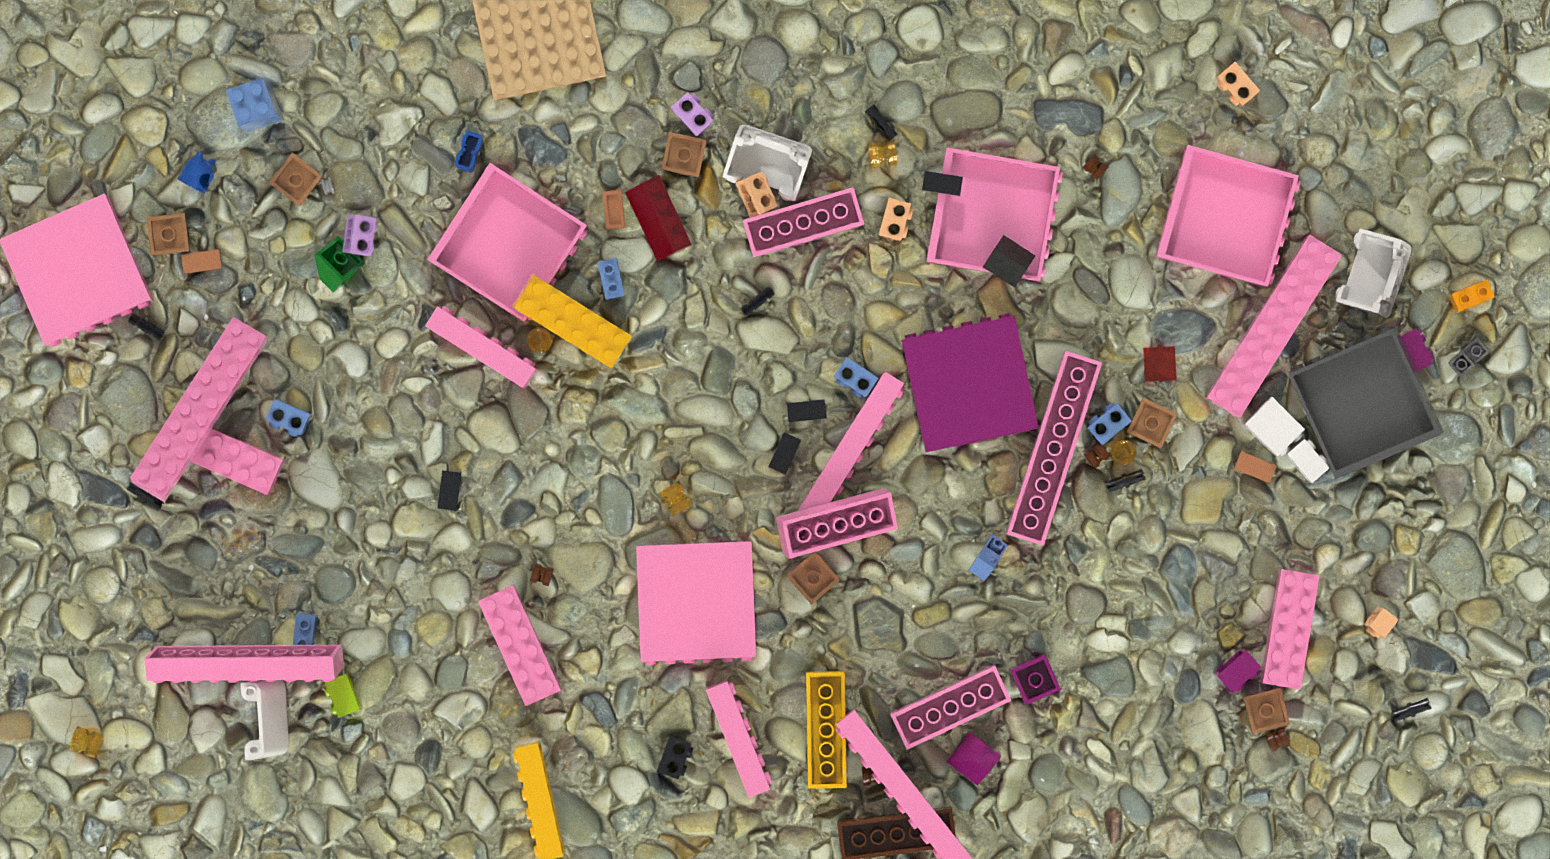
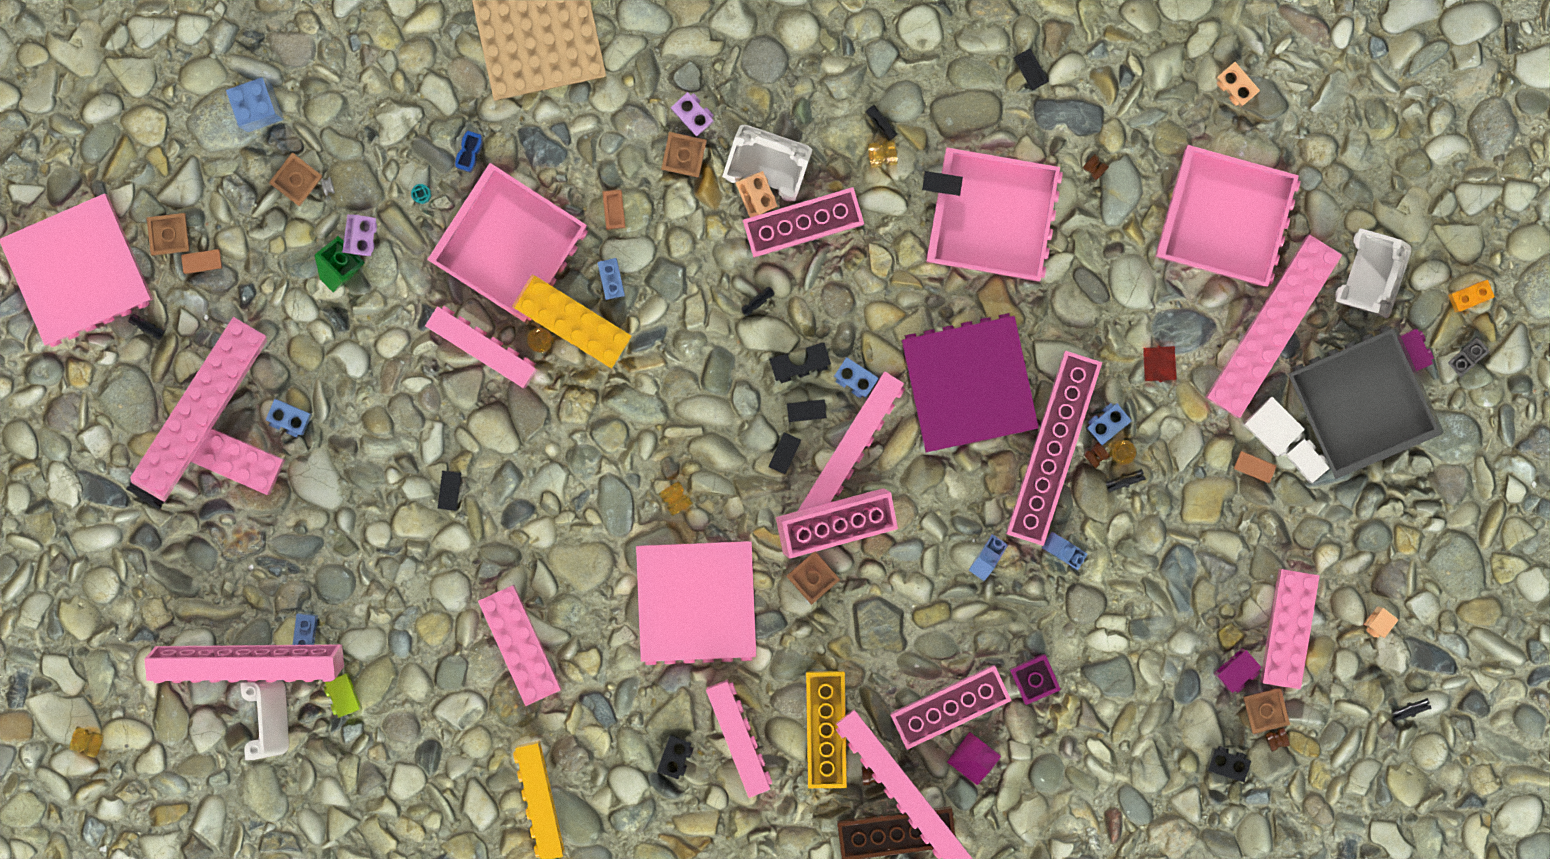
(198, 172): blue piece -> none
(424, 195): none -> teal wheel
(546, 575): reddish brown wheel -> none
(658, 218): dark red slope -> none
(784, 369): none -> black arch
(890, 218): light nougat brick -> none
(1009, 261): pearl dark grey slope -> none
(1031, 69): none -> black tile
(1064, 550): none -> medium blue slope
(1152, 423): medium nougat plate -> none
(1227, 768): none -> black brick

